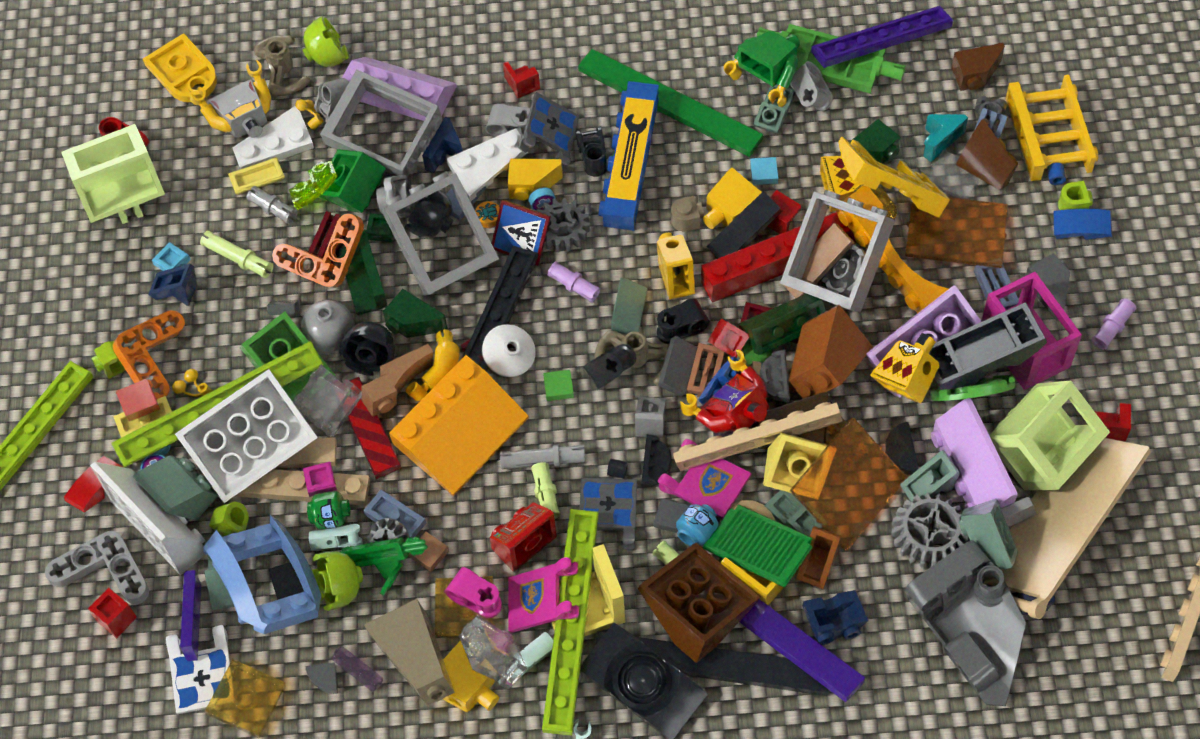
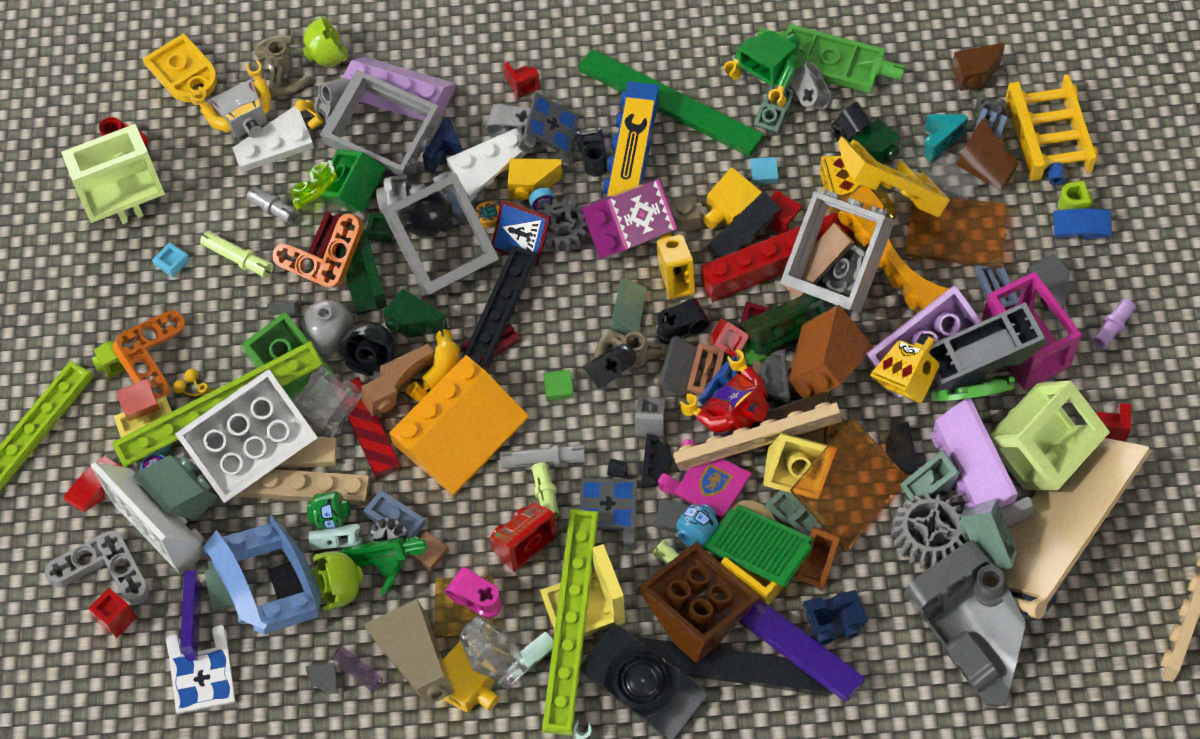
(175, 282): dark blue slope -> none
(229, 518): lime plate -> none
(245, 698): clear yellow tile -> none
(256, 175): light yellow tile -> none
(319, 478): dark pink tile -> none
(500, 358): white dish -> none
(535, 596): dark pink flag -> none
(573, 281): lavender pin -> none
(629, 218): none -> magenta slope
(850, 122): none -> black piece
(881, 36): dark purple tile -> none

